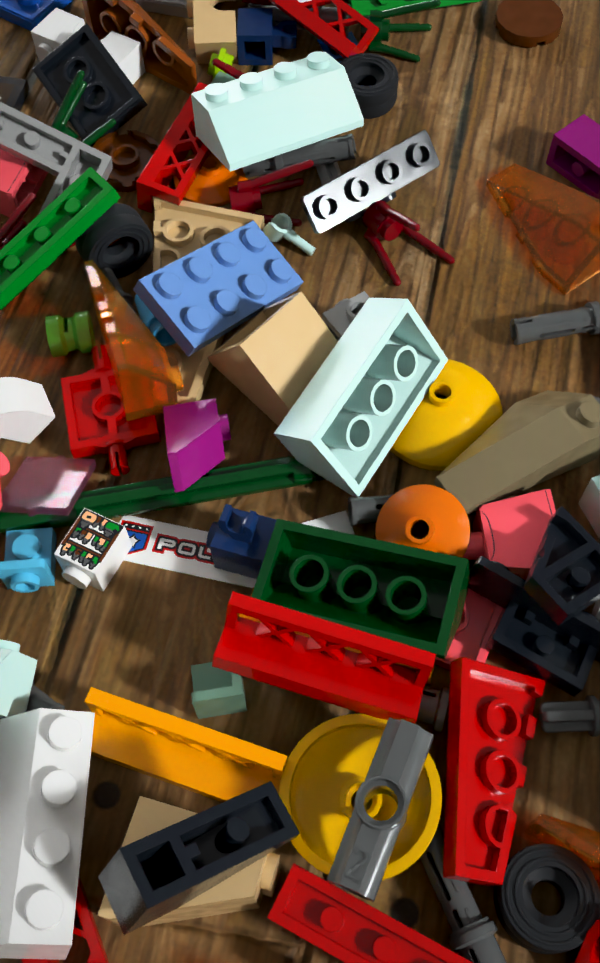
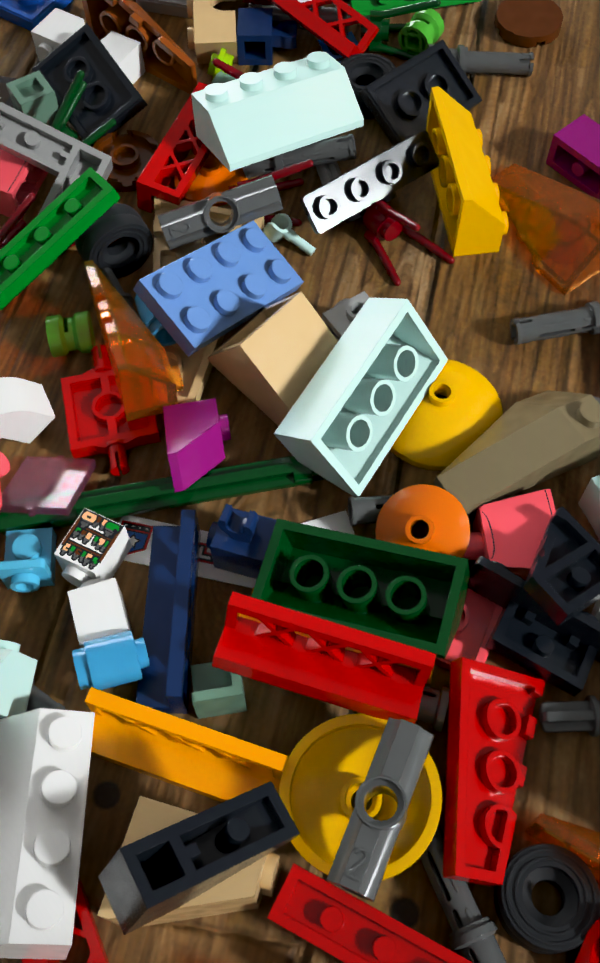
(34, 97): none -> sand green panel
(98, 609): none -> white brick
(110, 661): none -> dark azure brick
(170, 615): none -> dark blue fence
(246, 202): none -> dark grey piece
(403, 95): none -> black tile
(422, 30): none -> bright green wheel
(463, 179): none -> yellow slope
(493, 62): none -> dark grey pin

